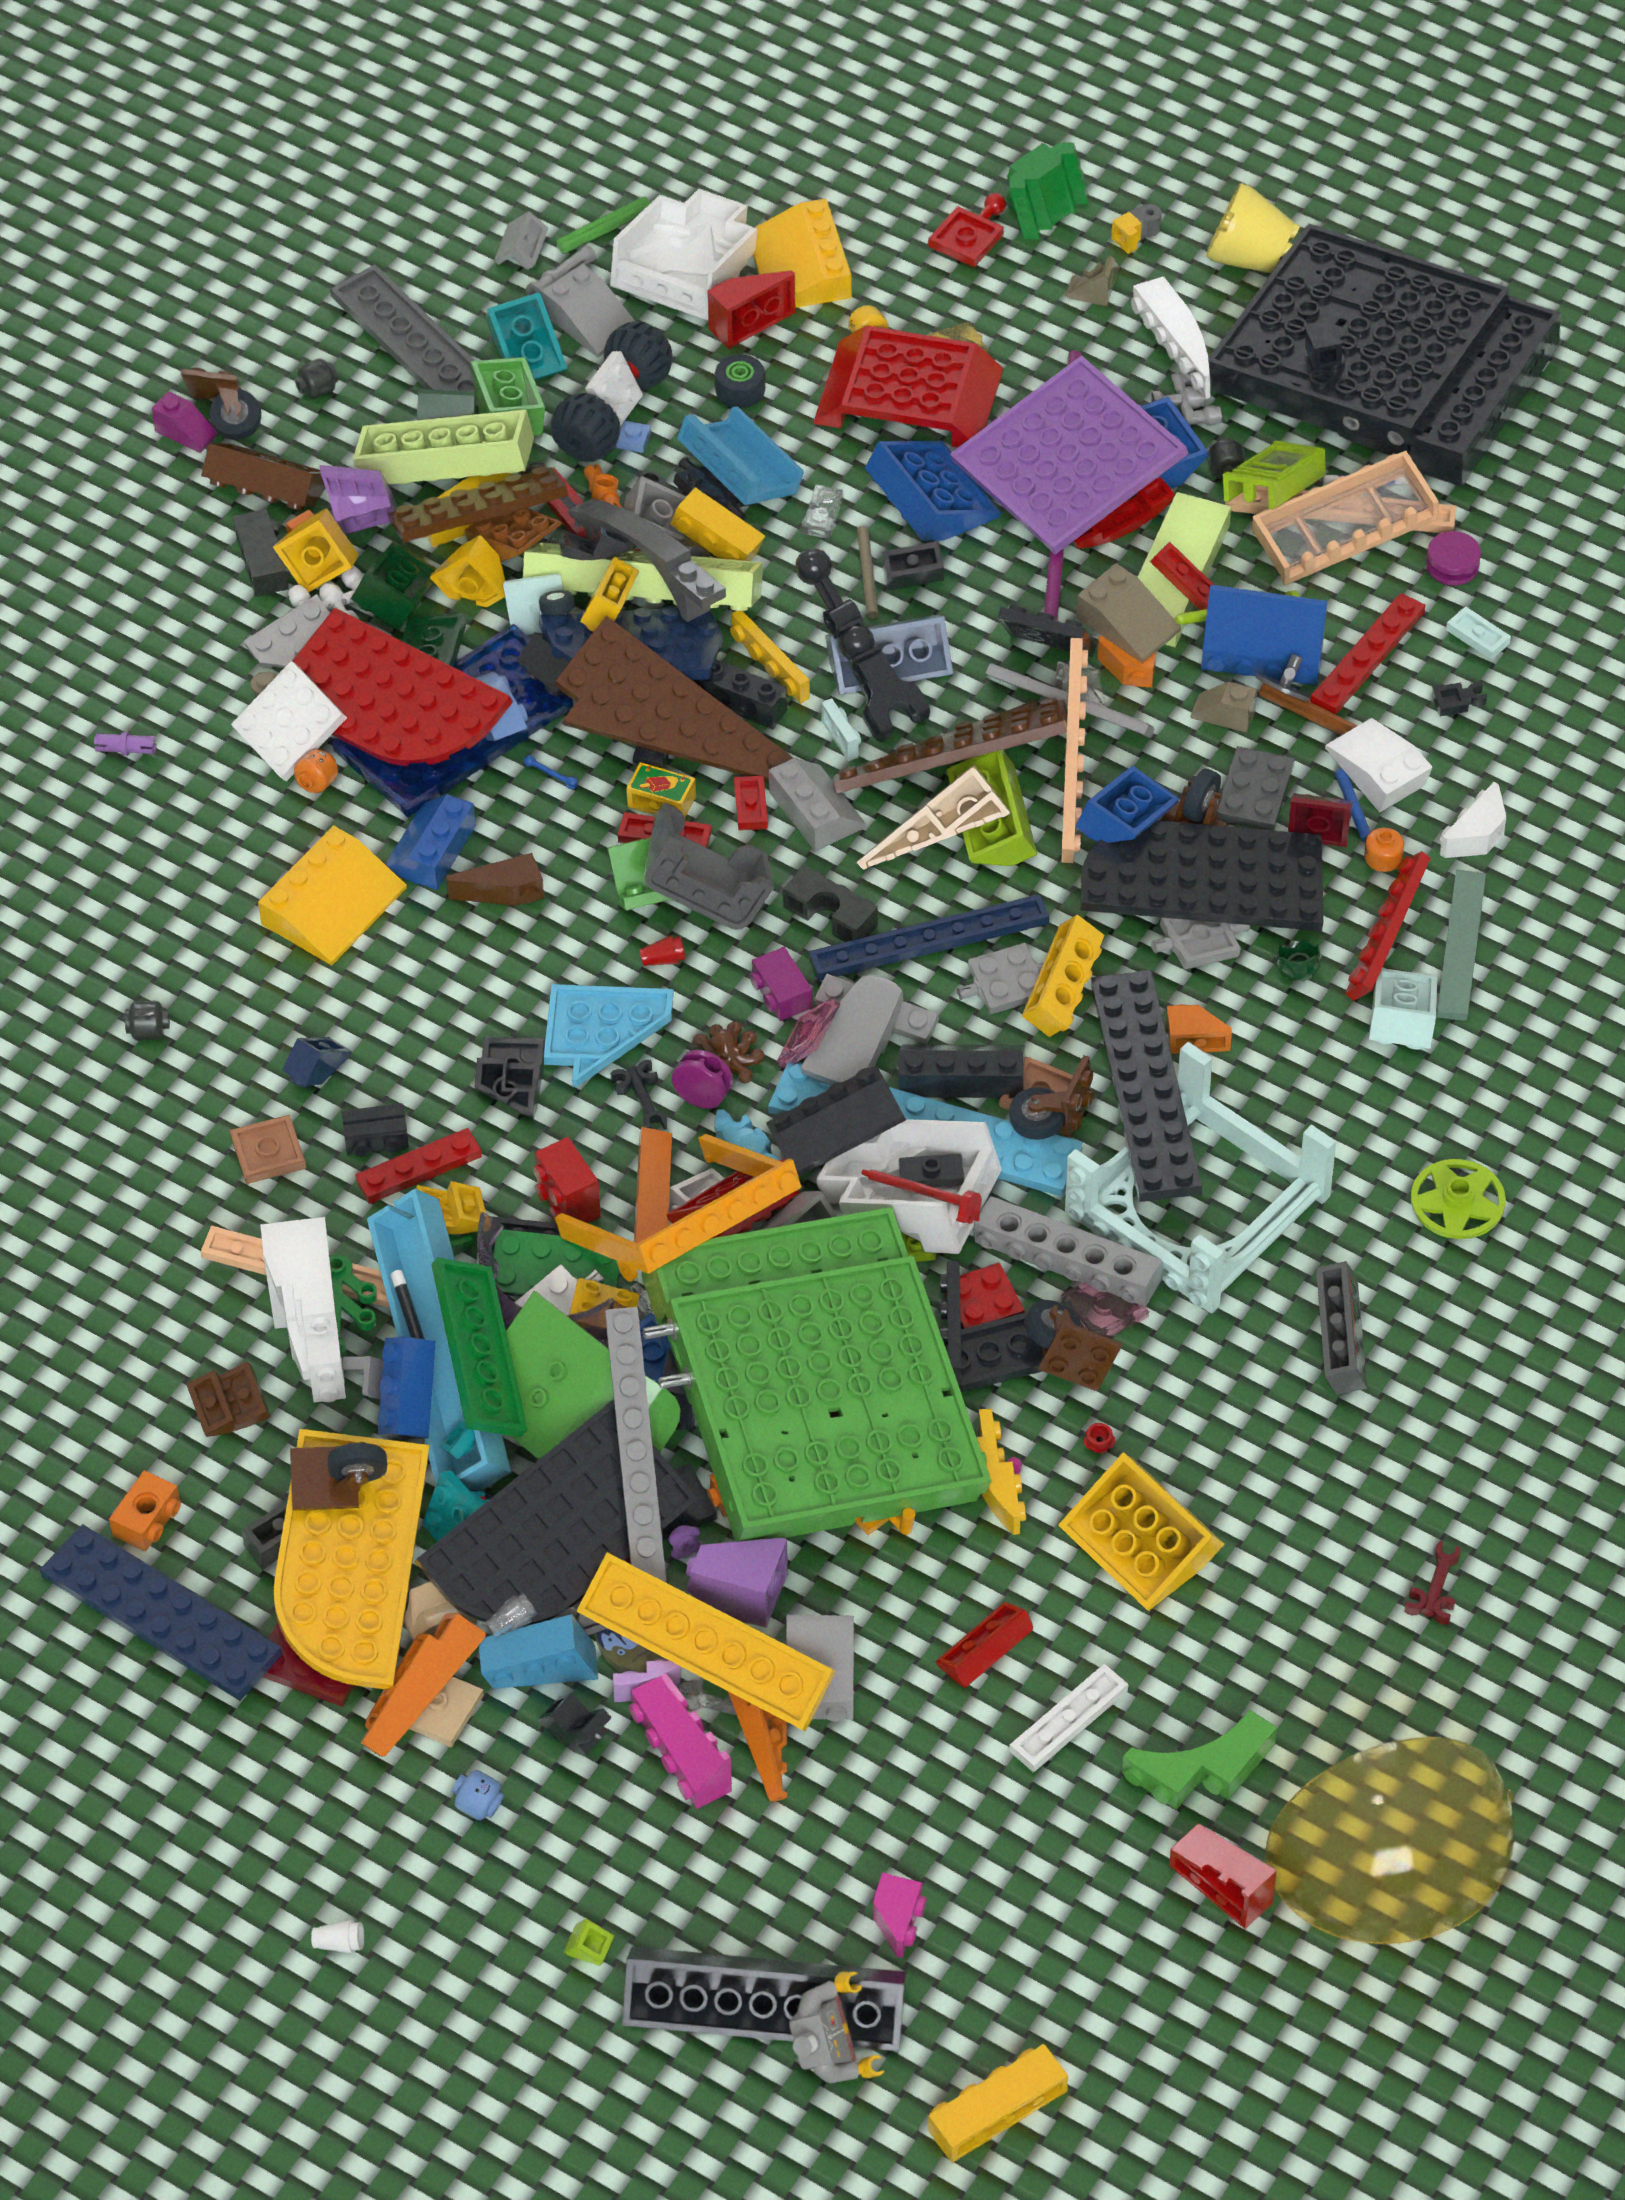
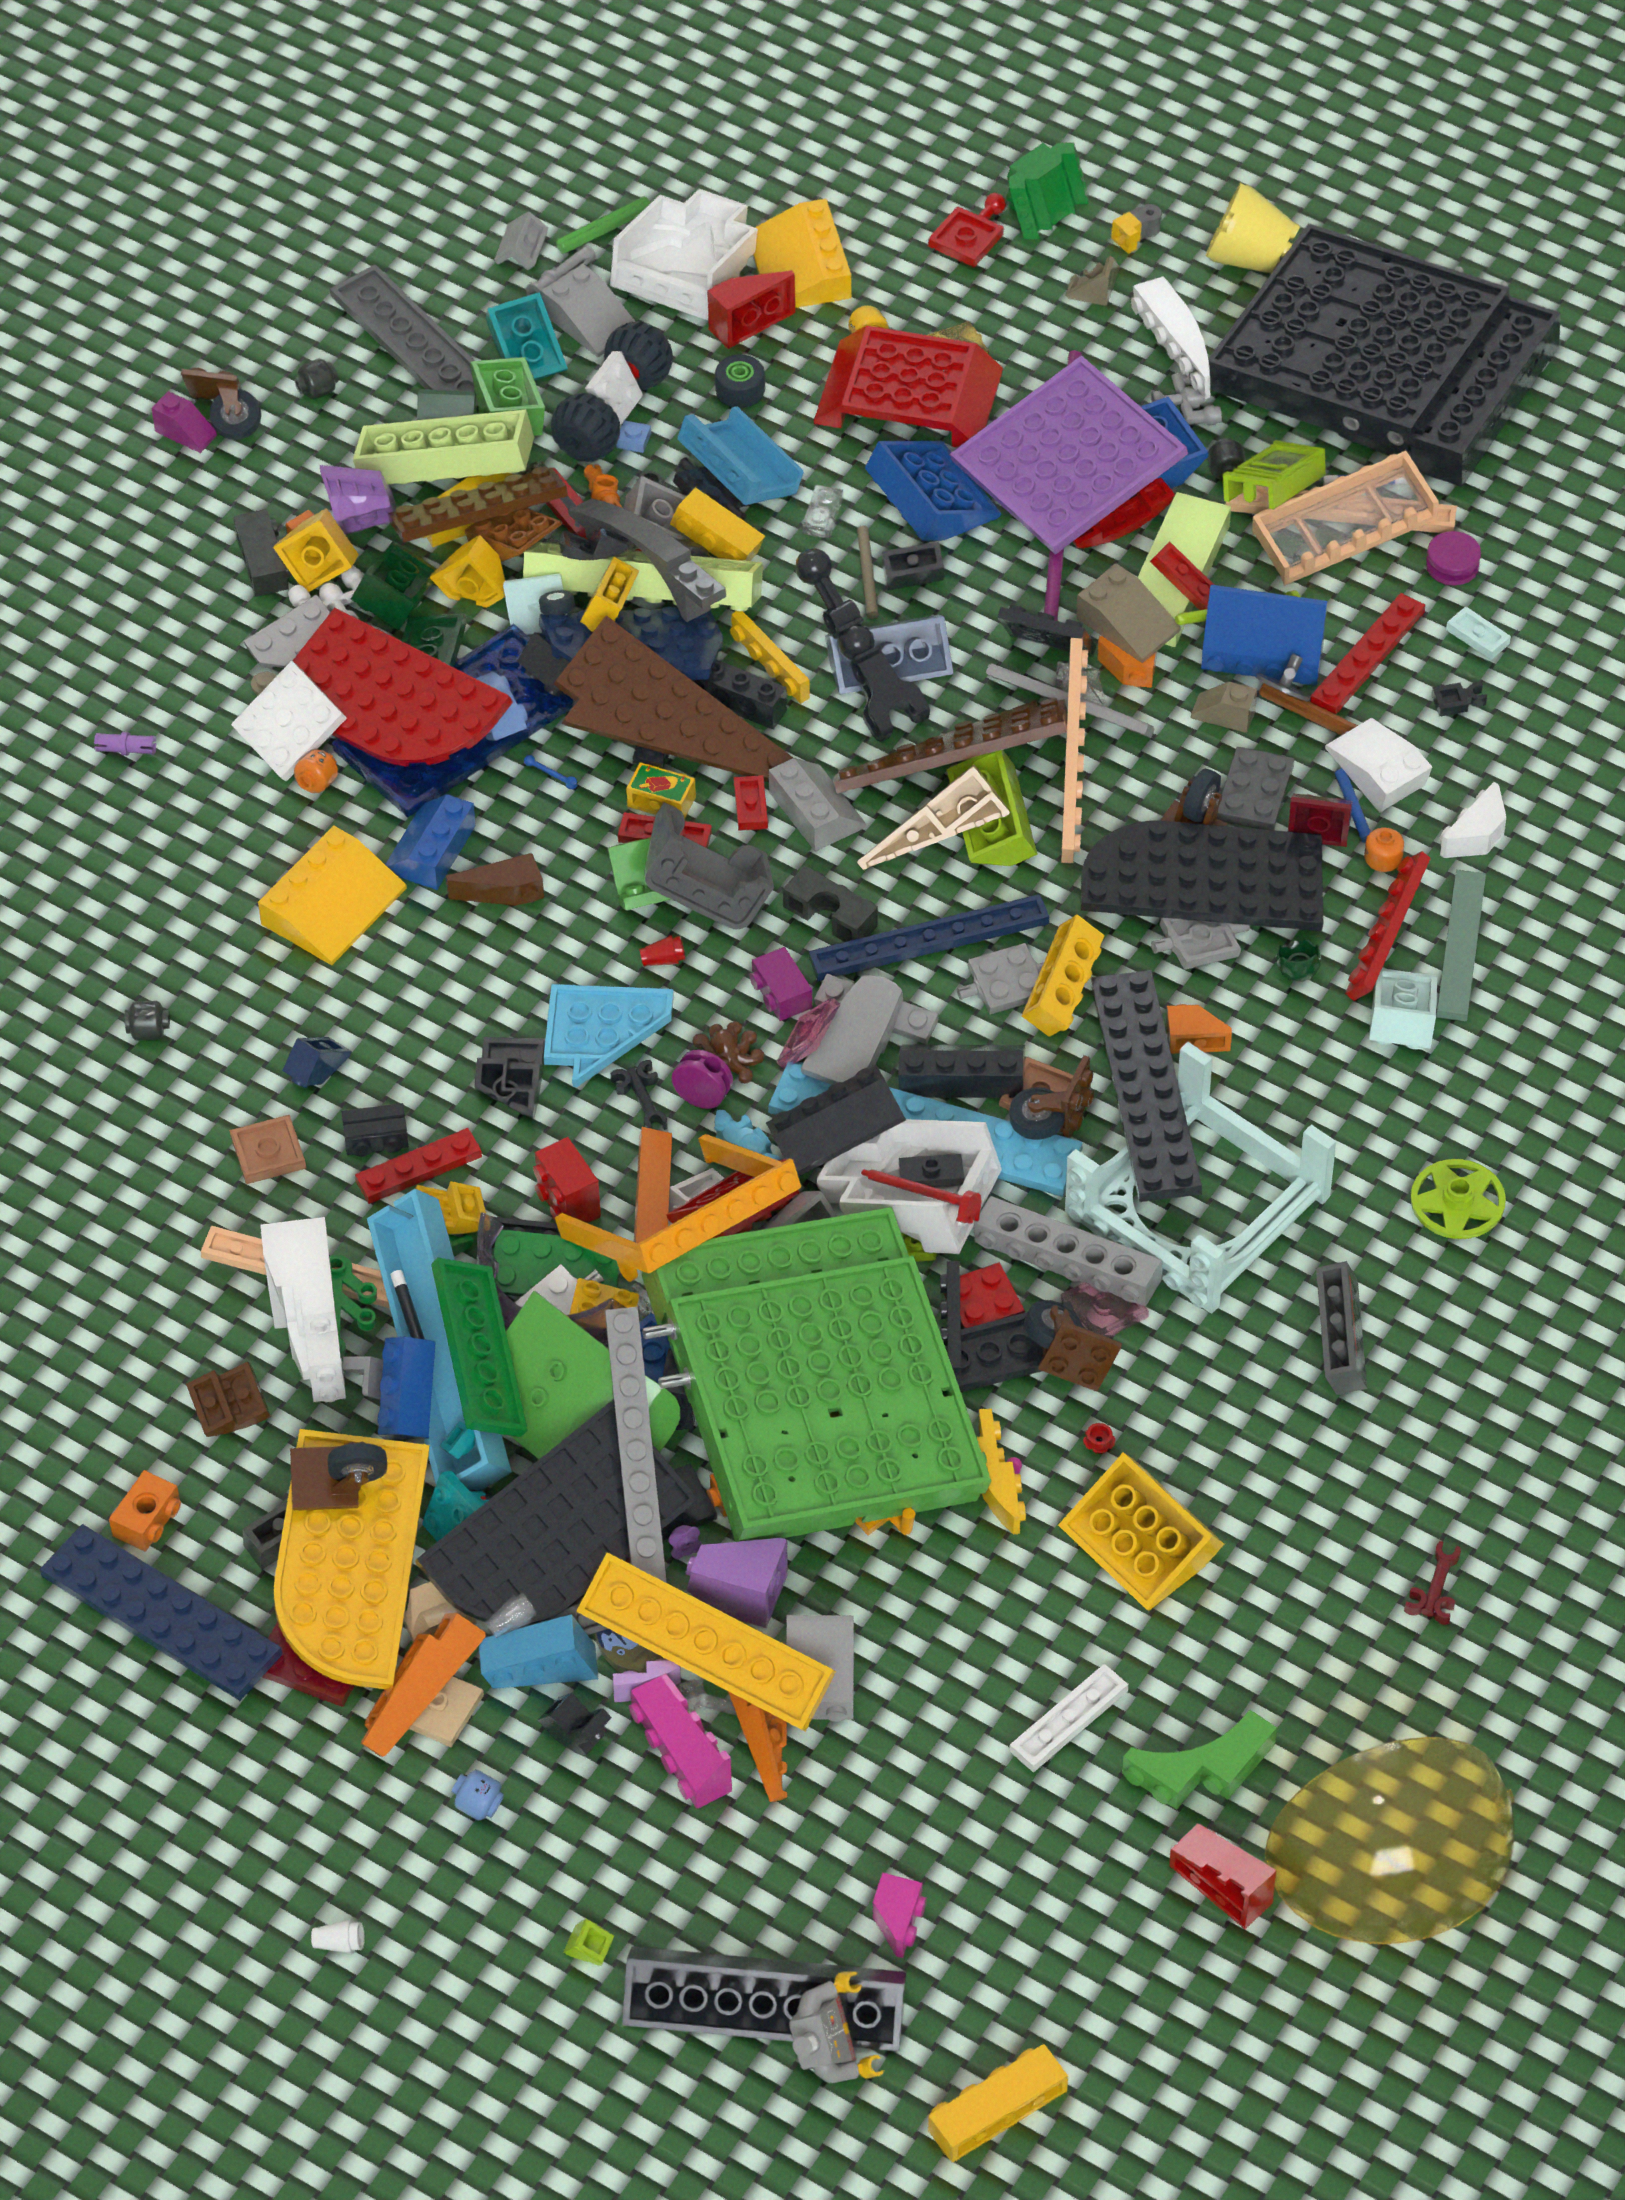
(263, 474): reddish brown slope -> none
(837, 725): light aqua plate -> none
(985, 1644): red slope -> none
(1125, 807): blue slope -> none
(1323, 345): black brick -> none

